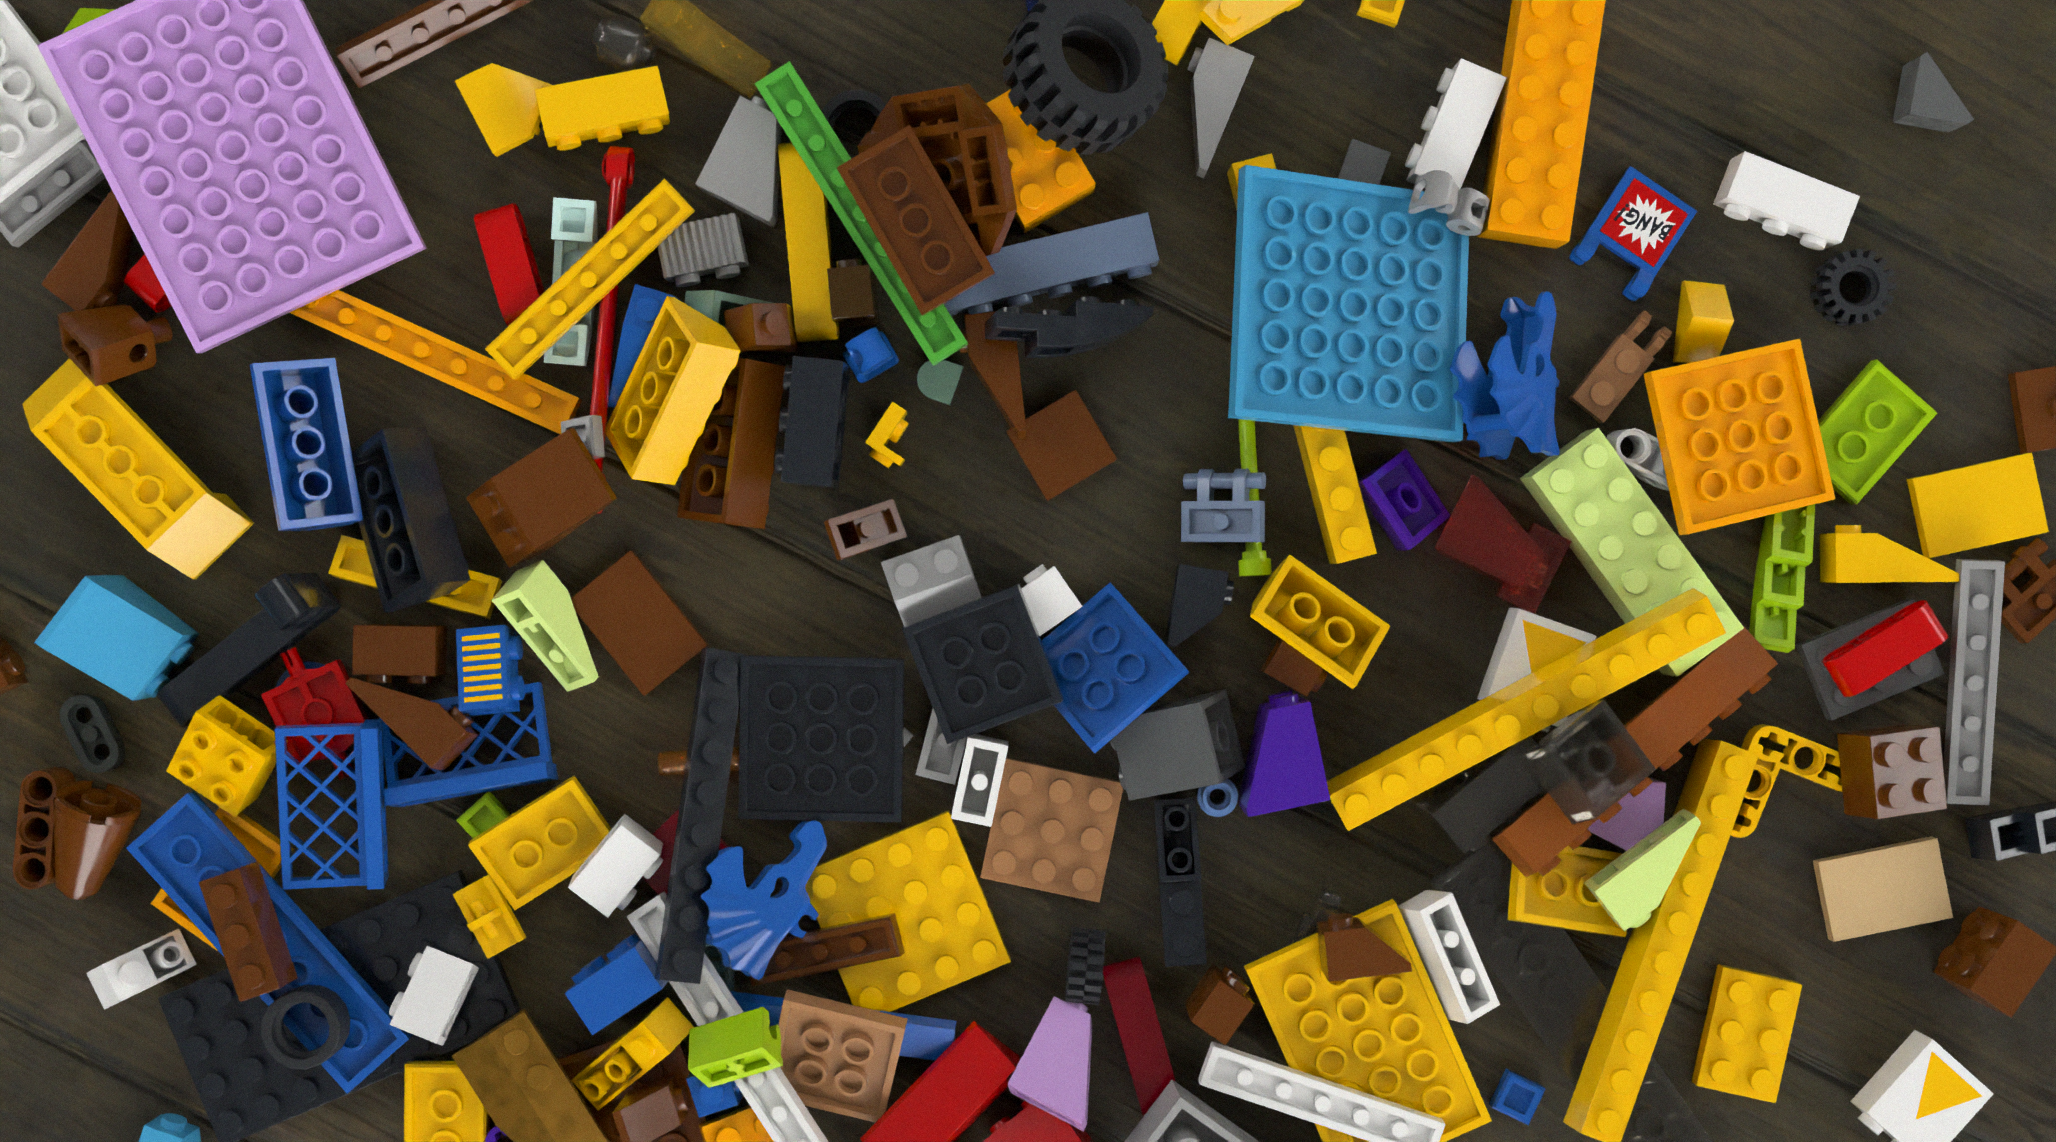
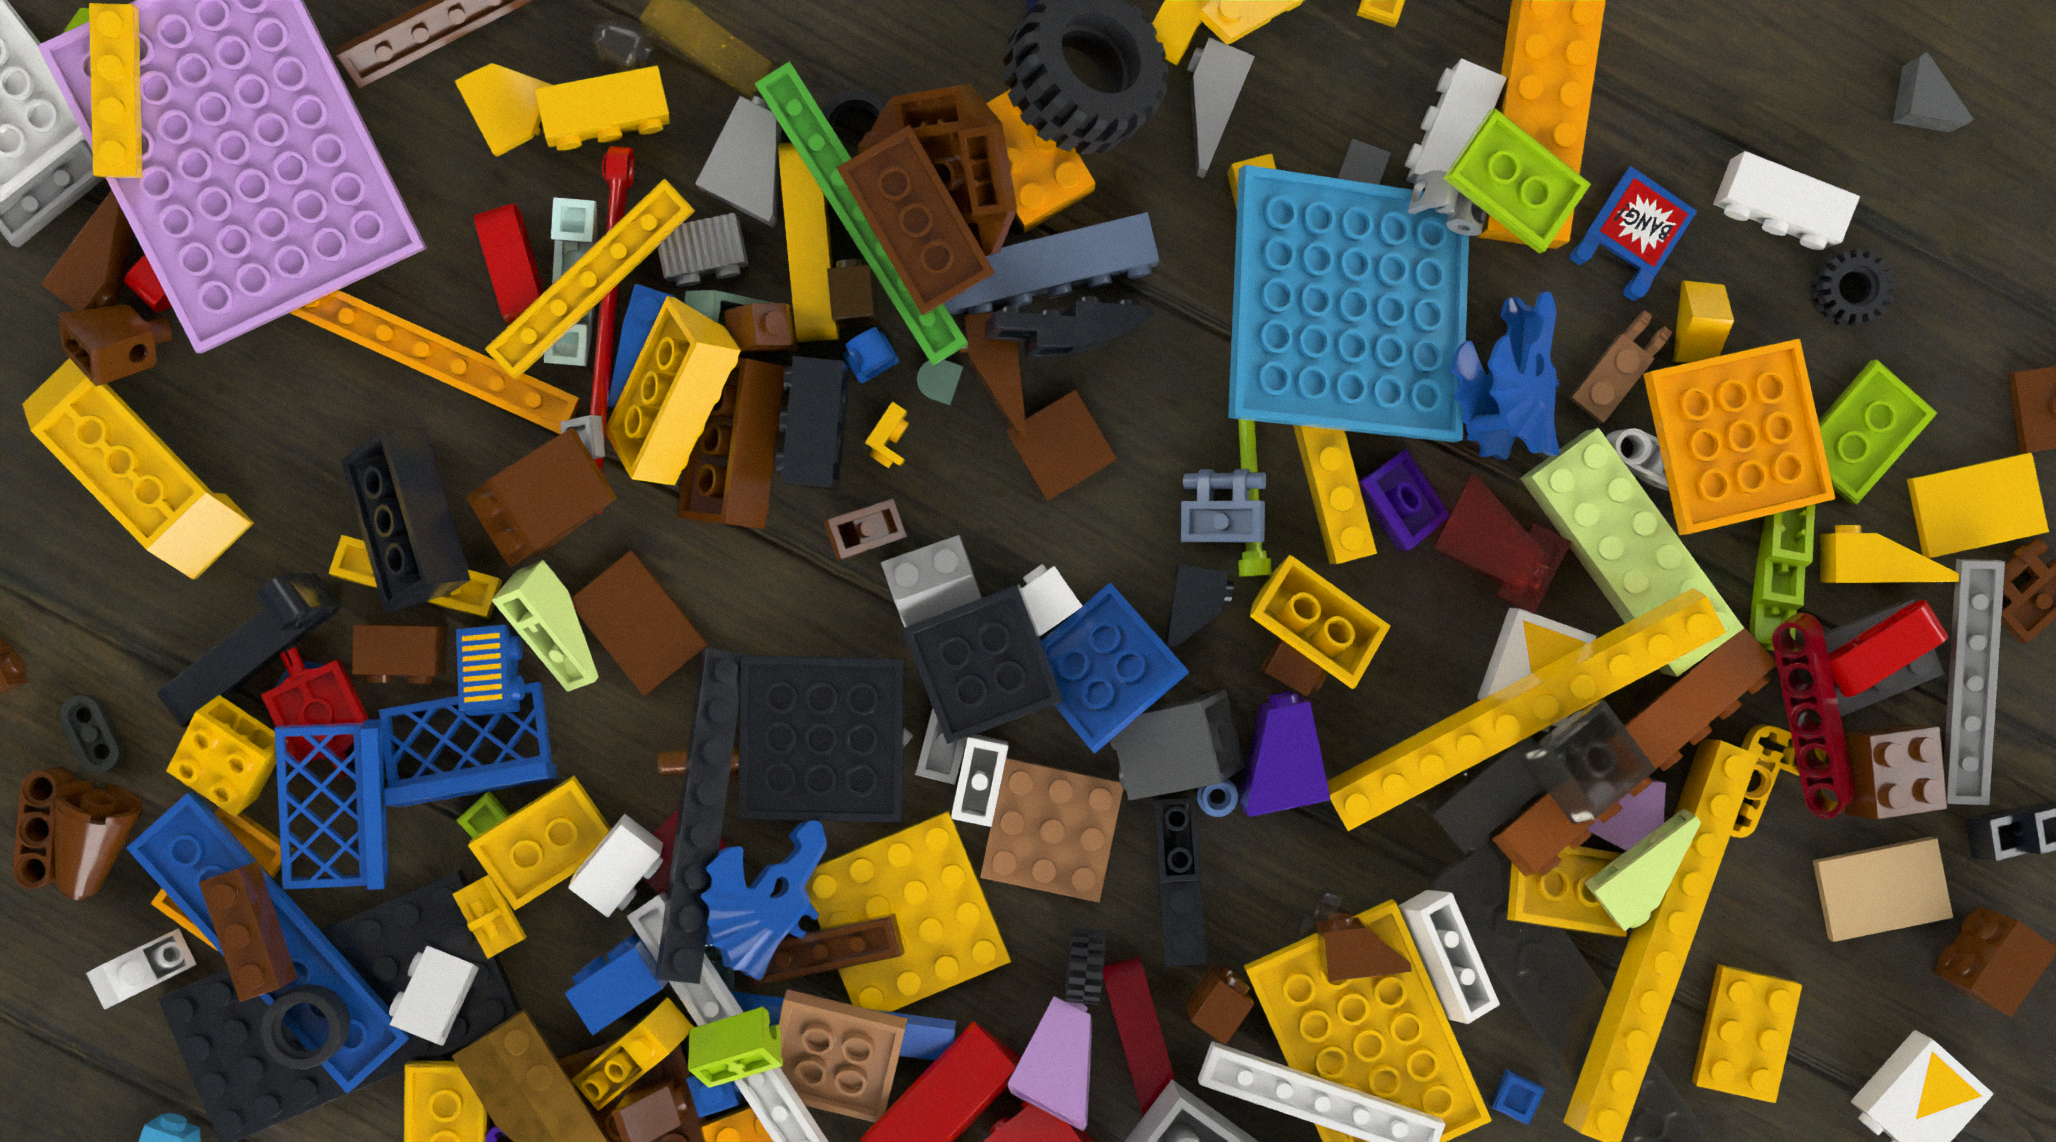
(115, 90): none -> yellow plate
(118, 636): dark azure slope -> none
(306, 444): blue slope -> none
(428, 728): reddish brown slope -> none
(1516, 180): none -> lime tile
(1806, 733): none -> dark red beam

